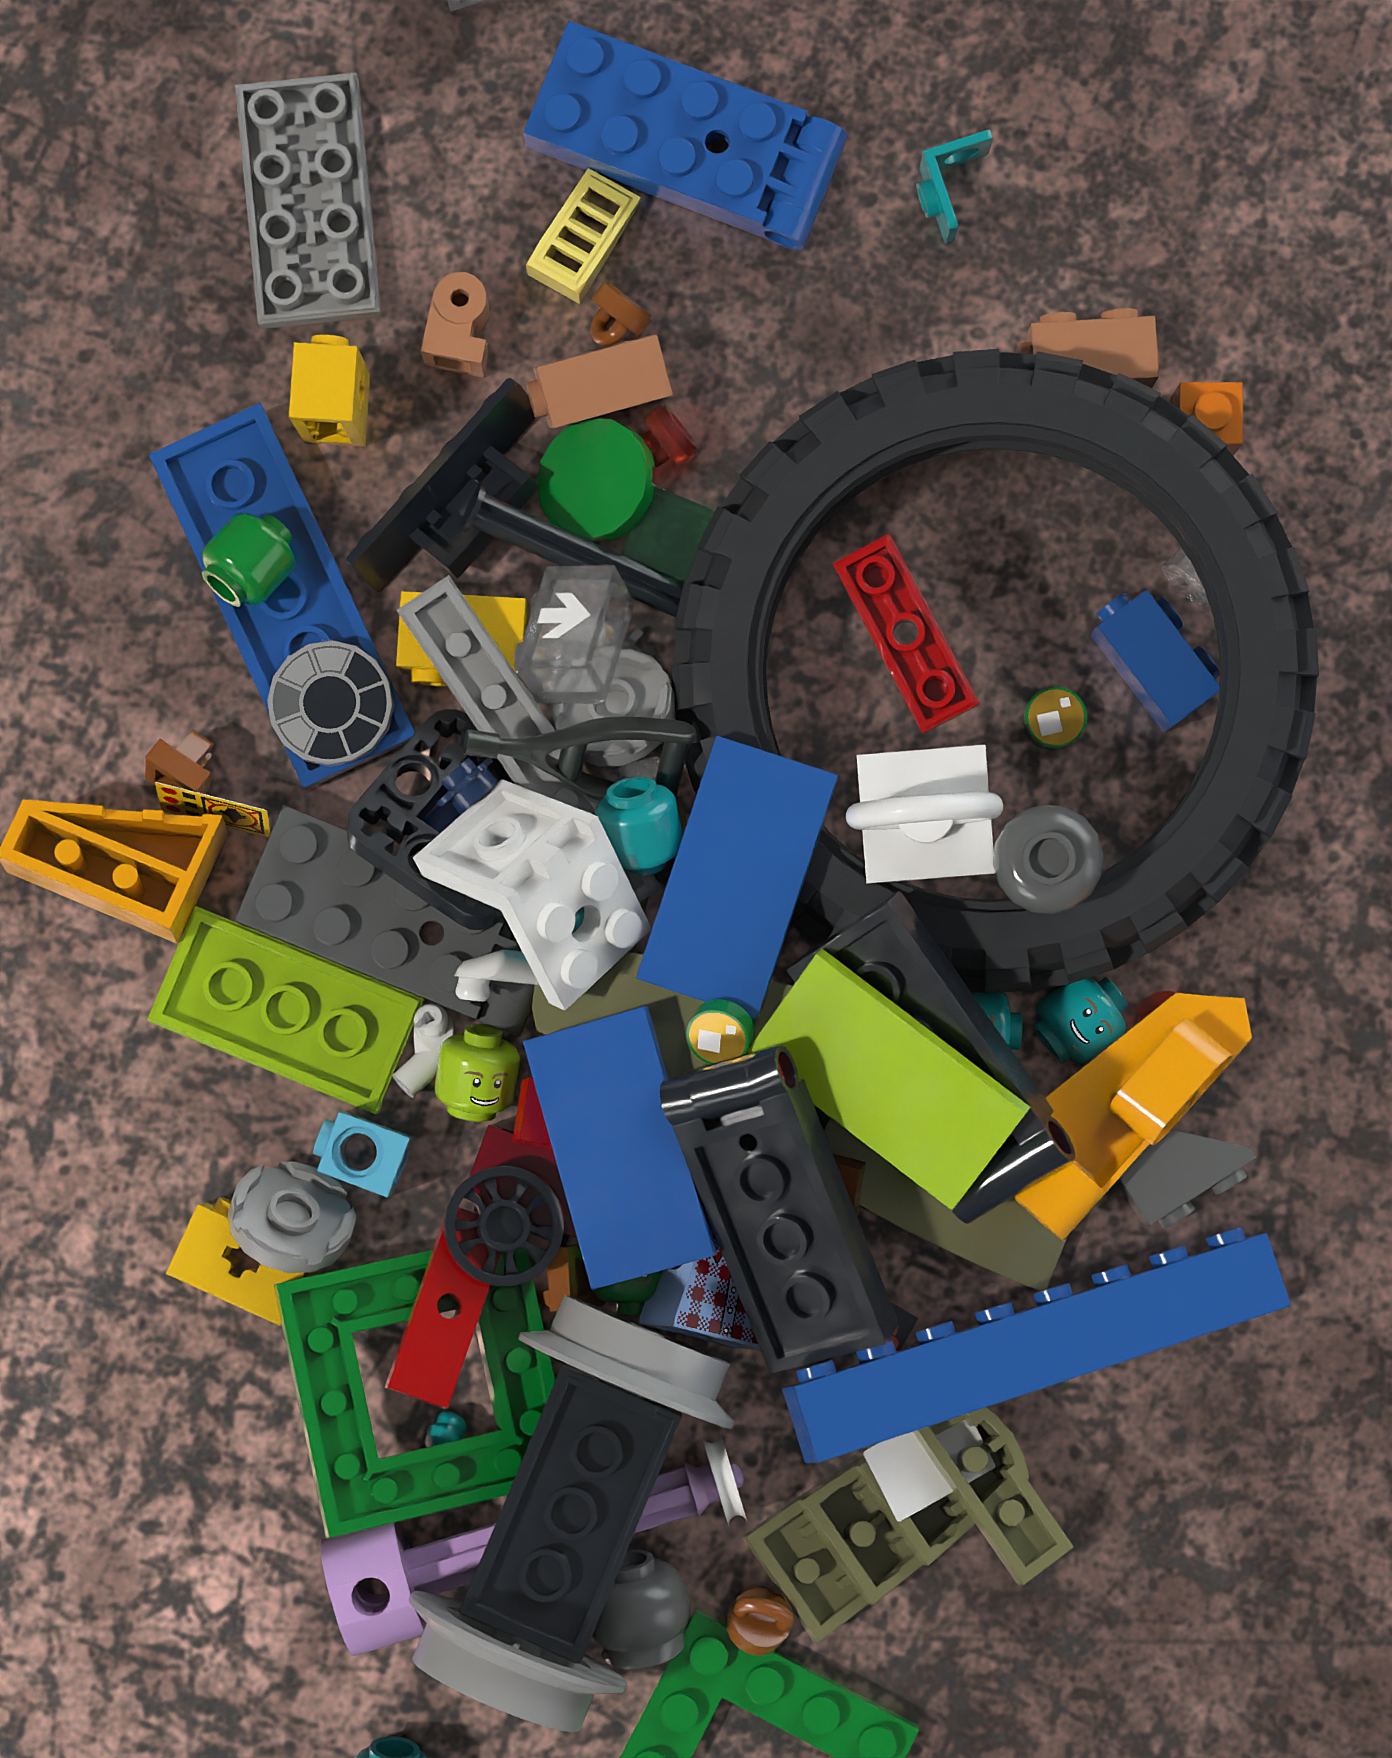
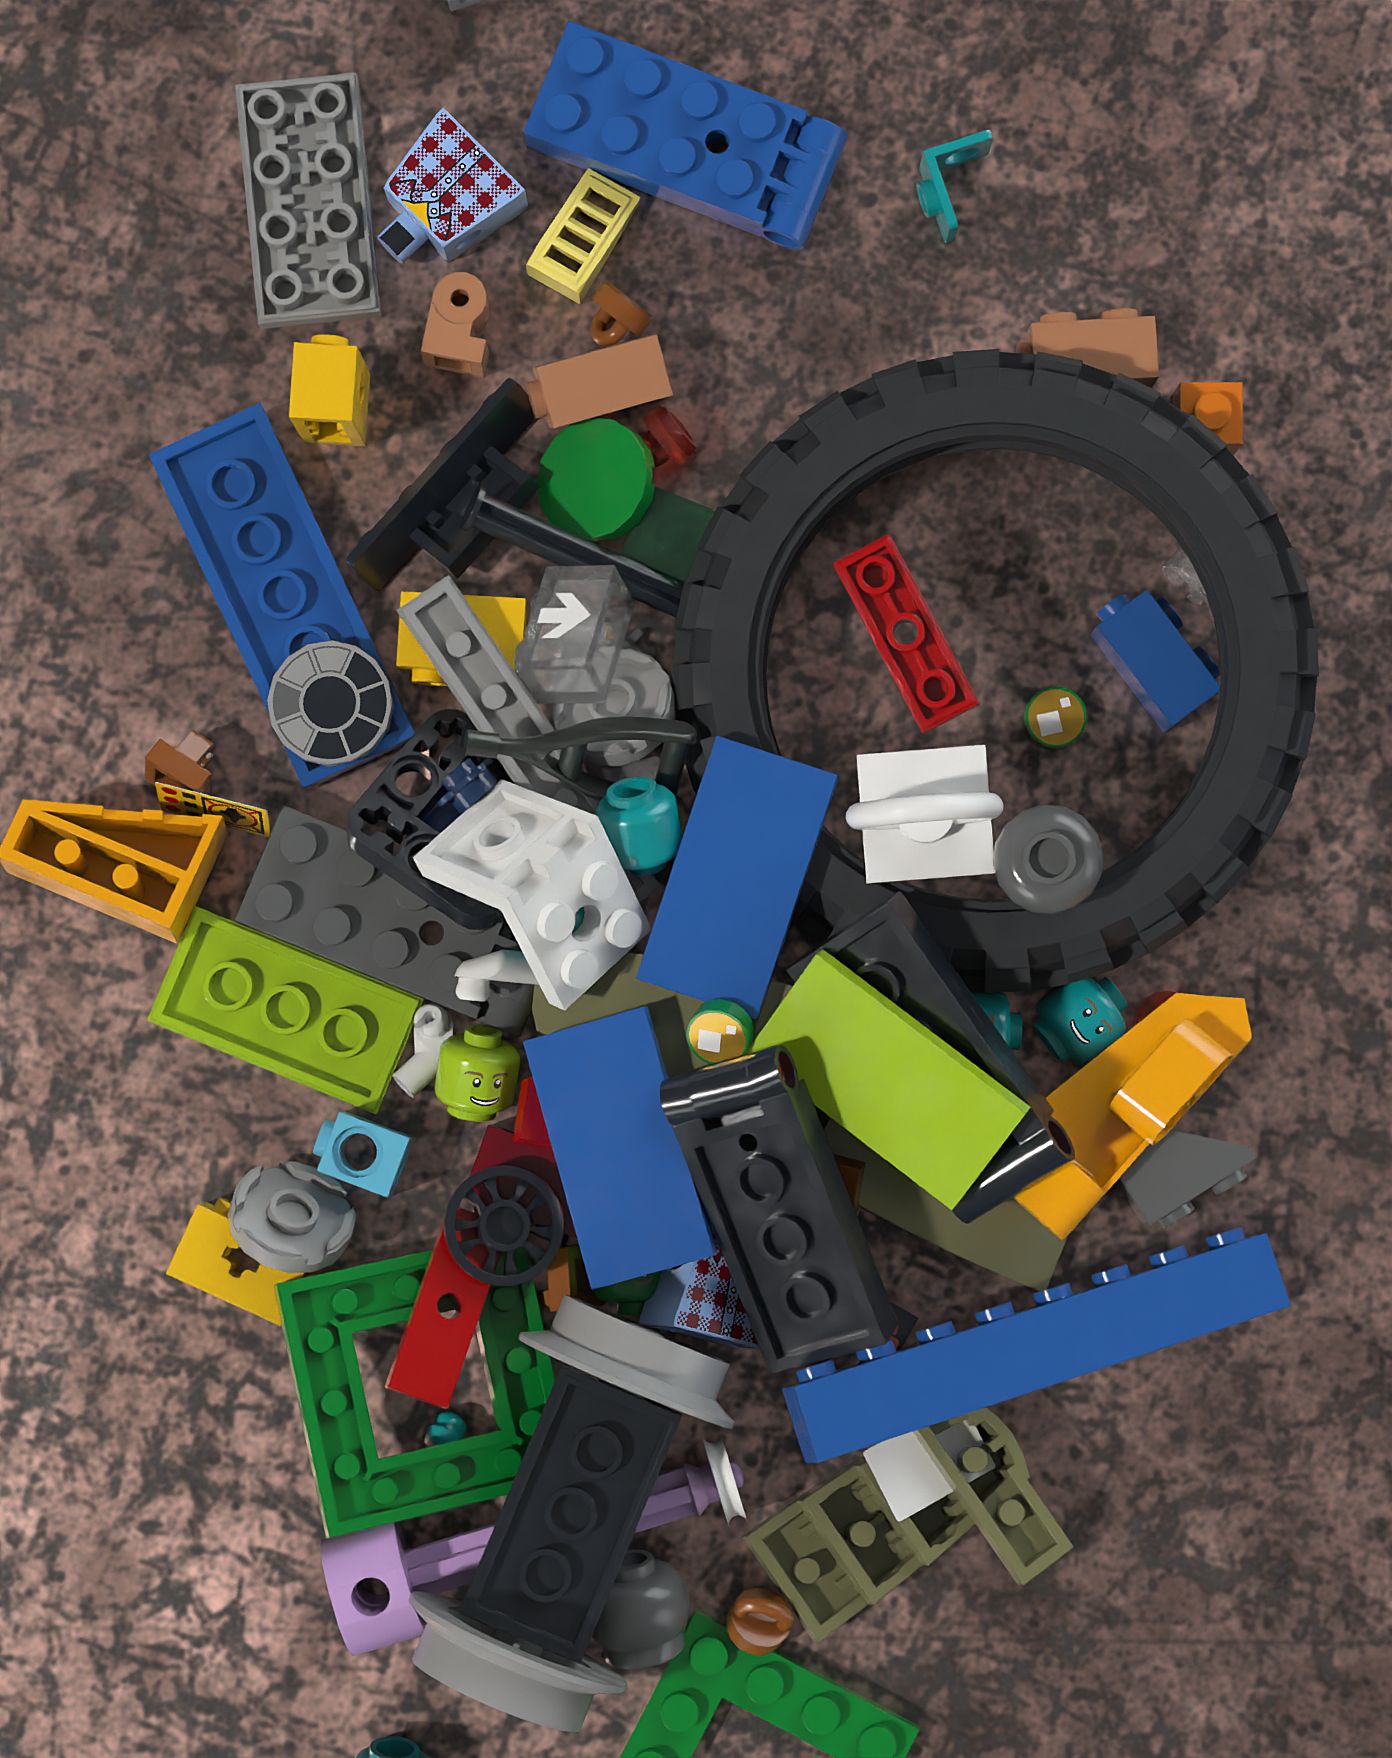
(248, 559): green head -> none
(448, 193): none -> torso

